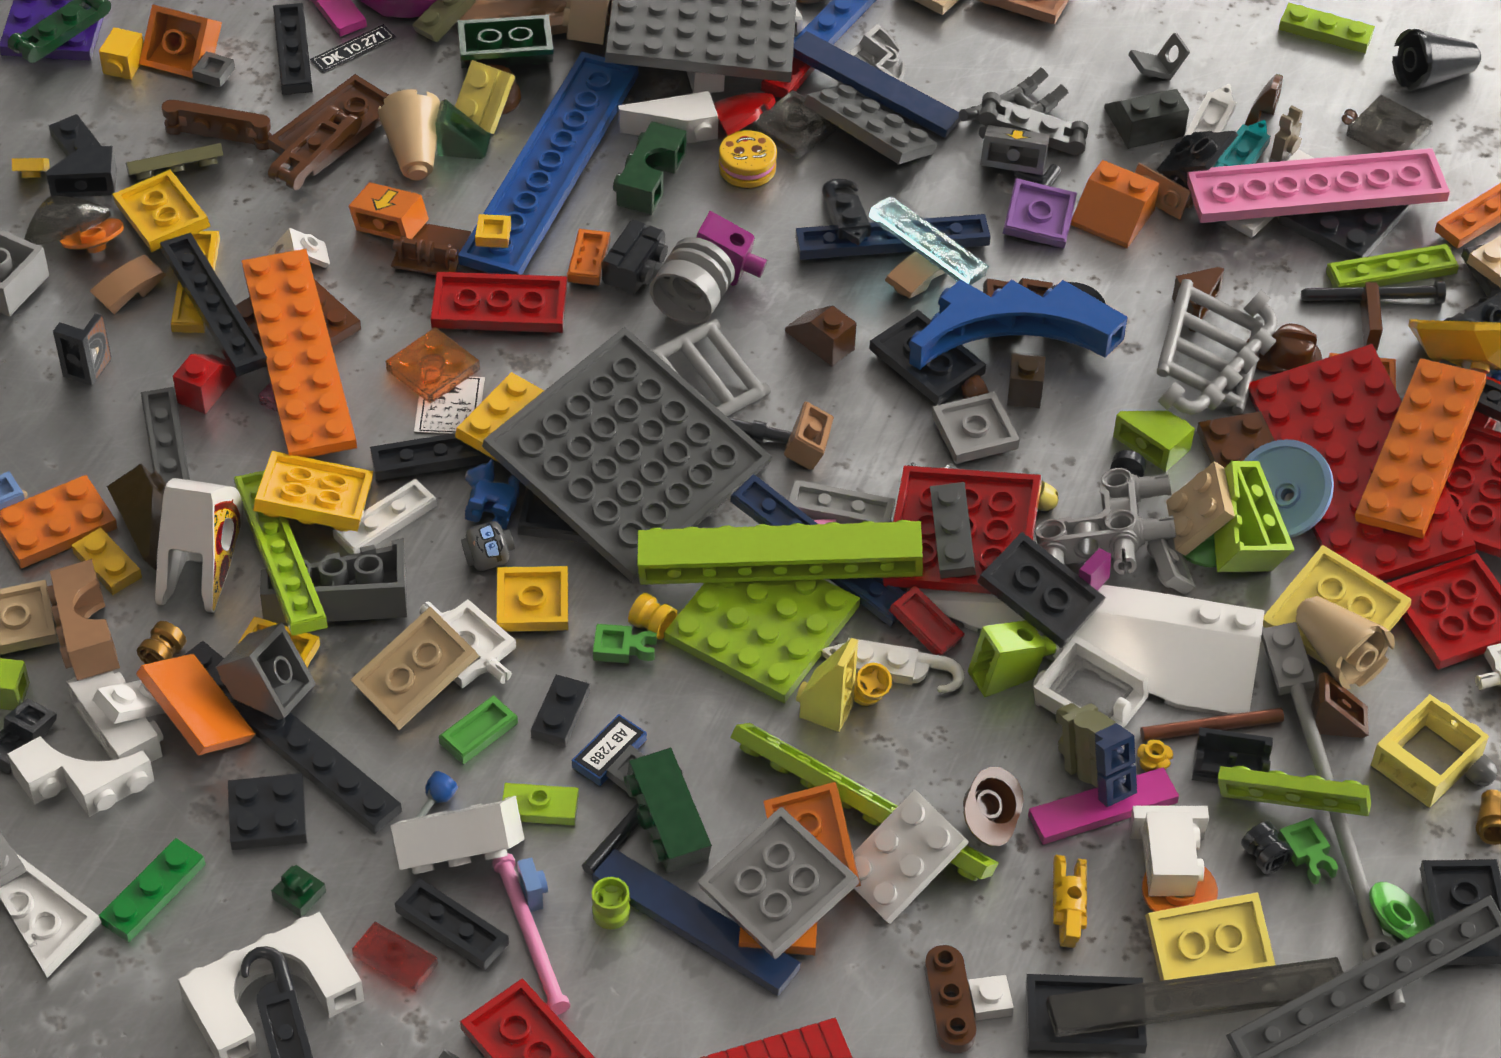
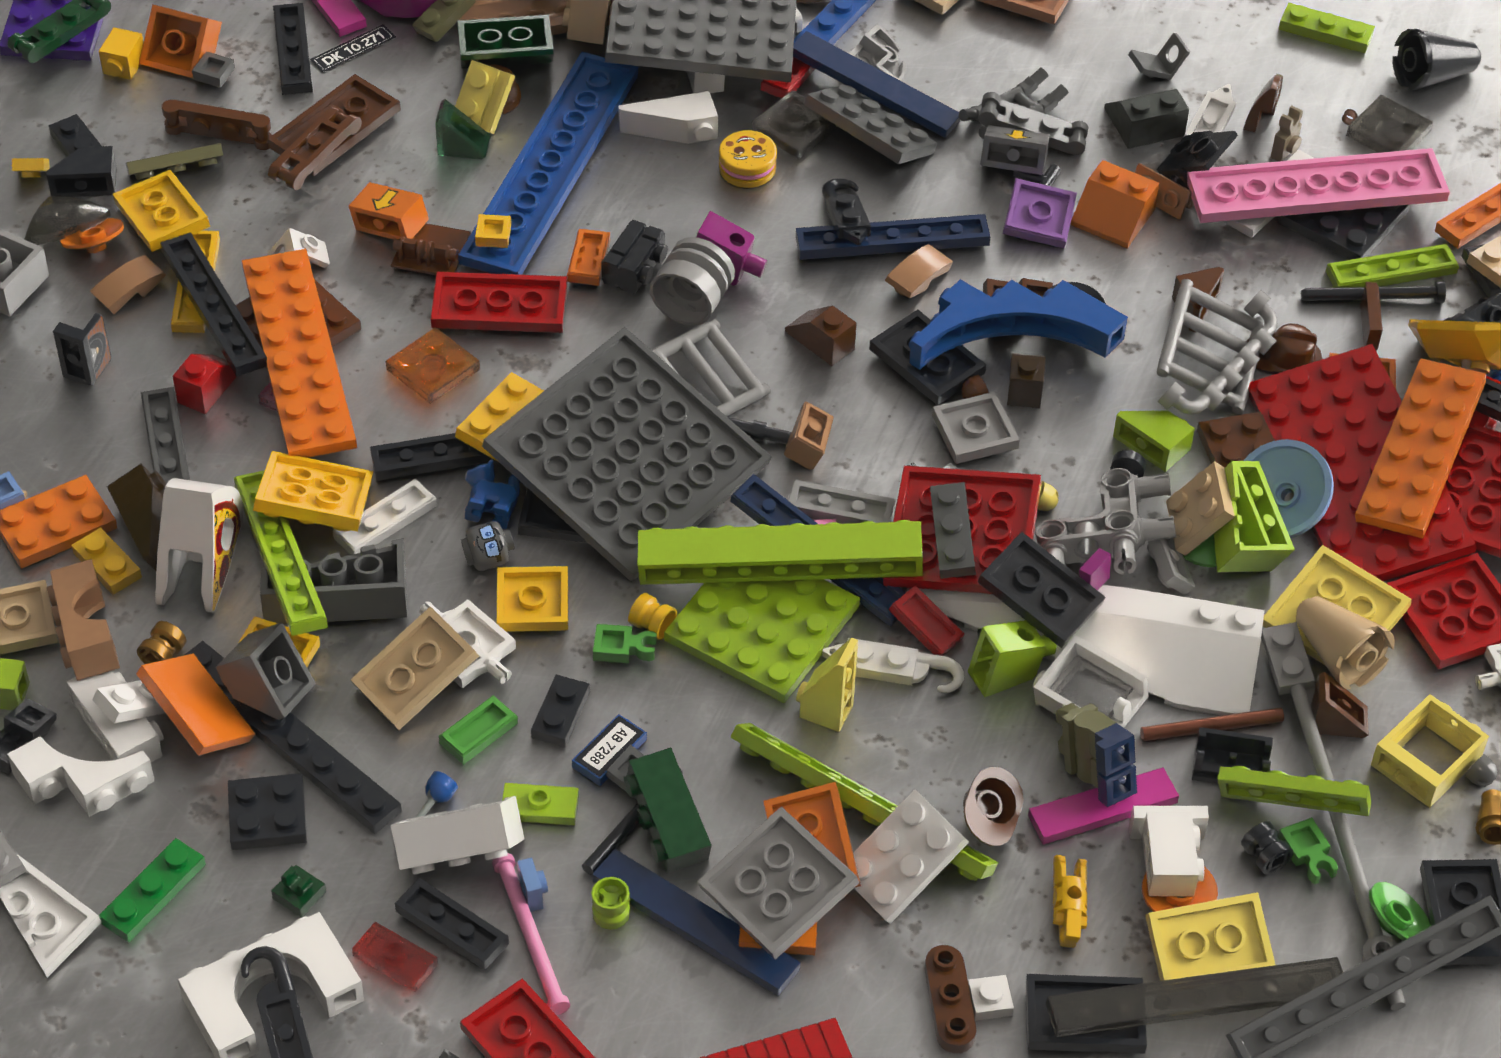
(411, 130): tan cone -> none
(450, 409): white sticker -> none
(642, 179): dark green arch -> none
(742, 110): red brick -> none
(875, 678): yellow wheel -> none
(928, 241): clear light blue plate -> none
(1152, 762): yellow plate -> none
(1247, 146): teal plate -> none

